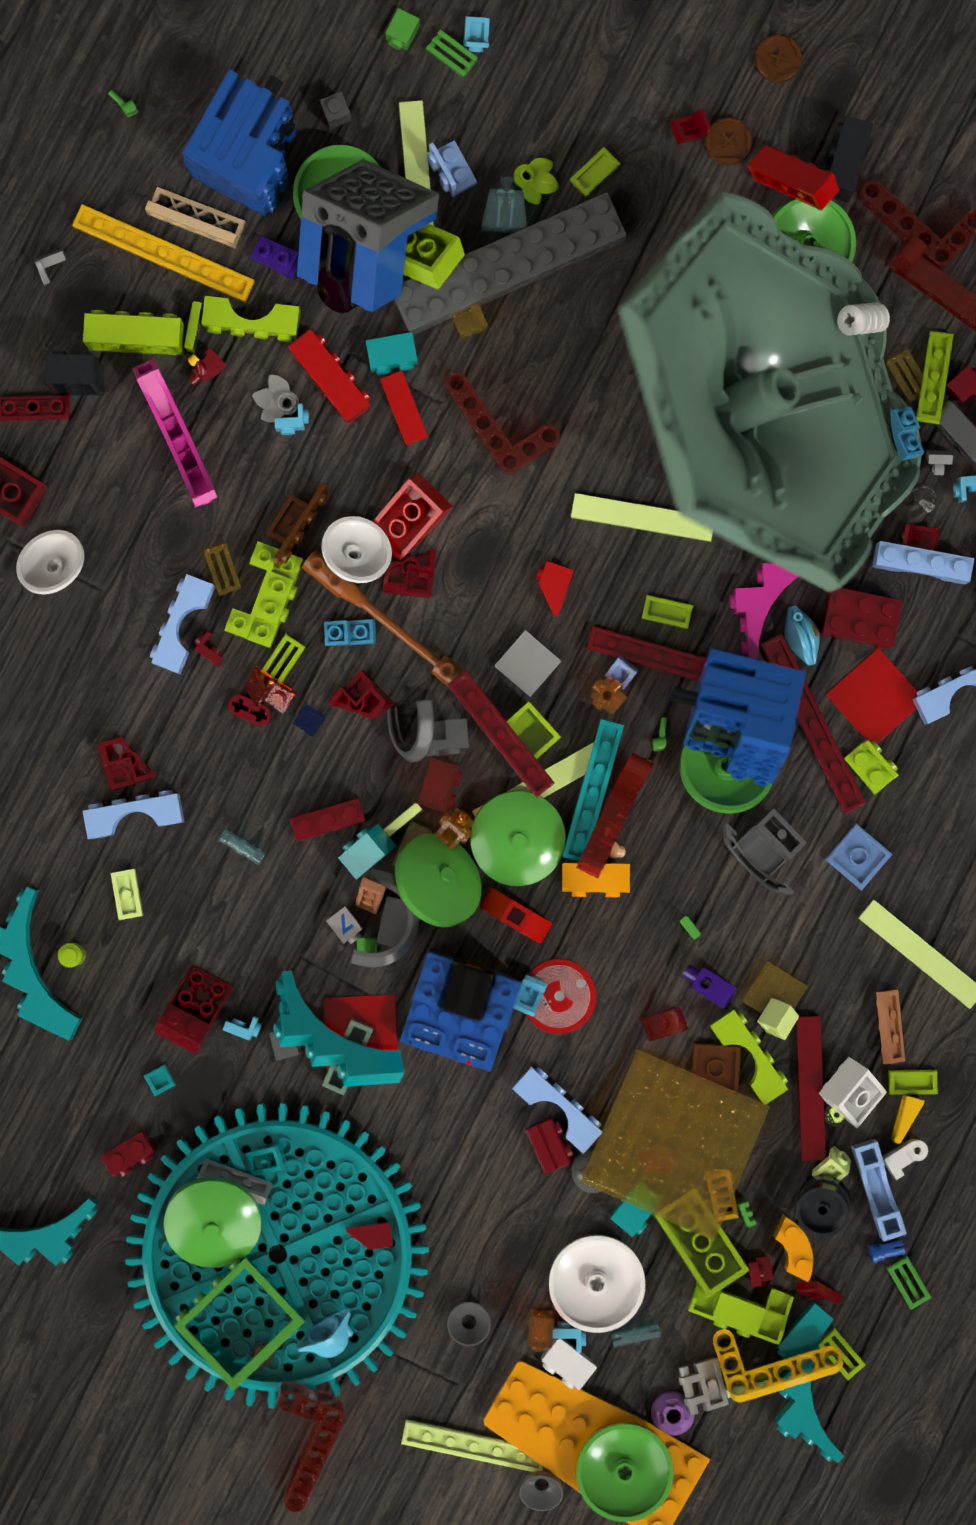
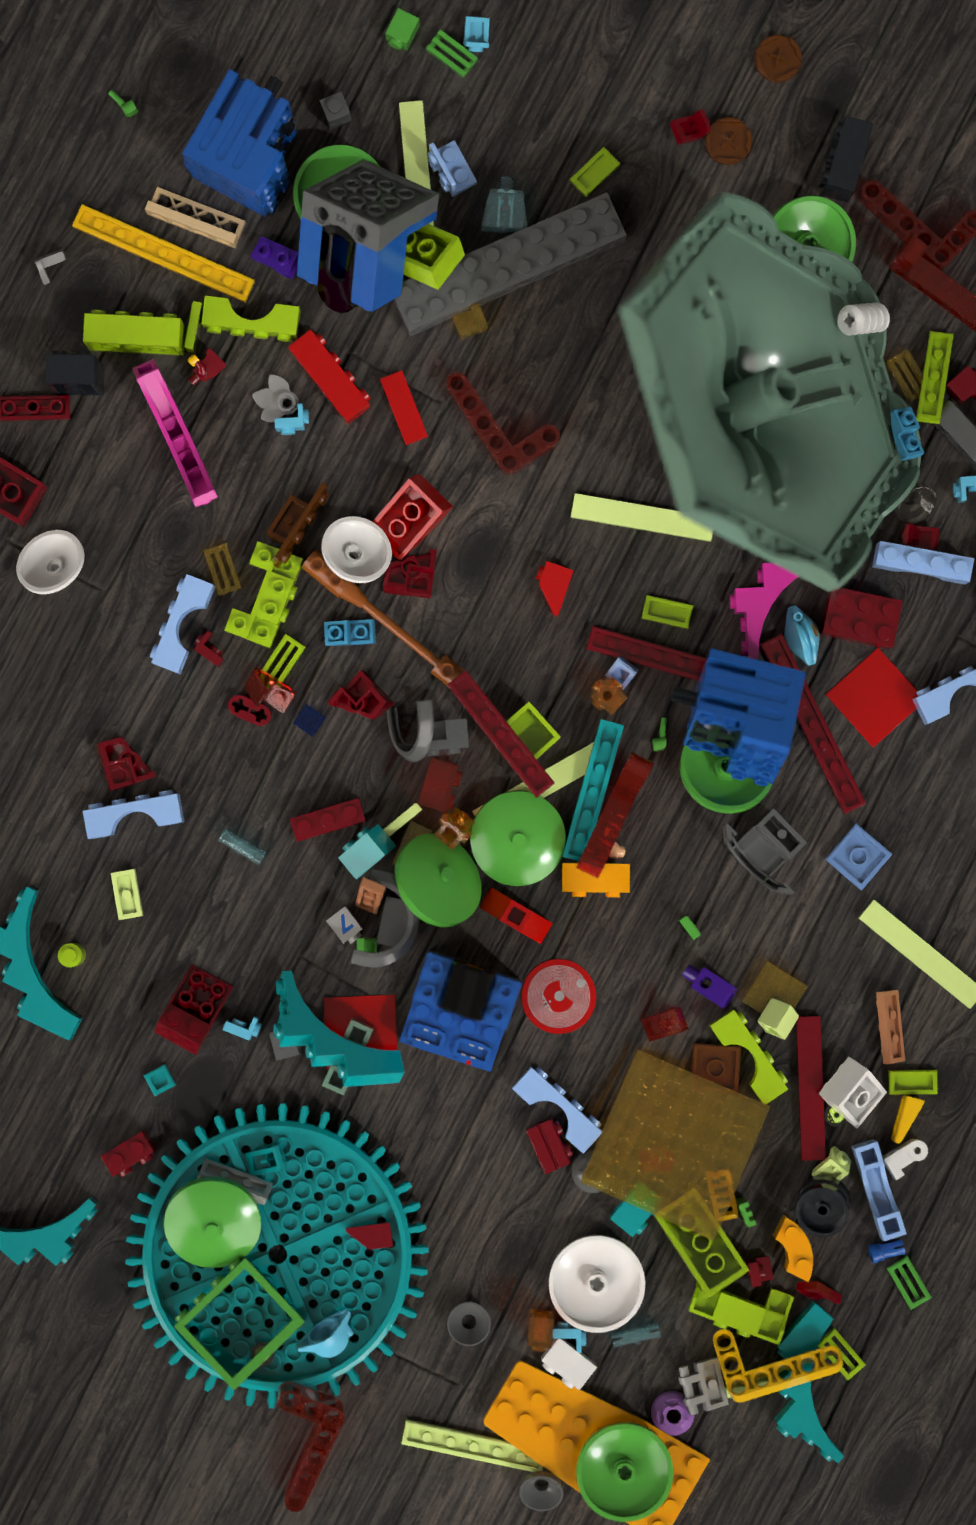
(392, 353): teal brick -> none
(527, 663): light grey tile -> none
(530, 995): medium azure bracket -> none
(539, 180): lime plate -> none
(793, 177): red brick -> none
(871, 766): lime bracket -> none
(938, 459): light grey tile -> none

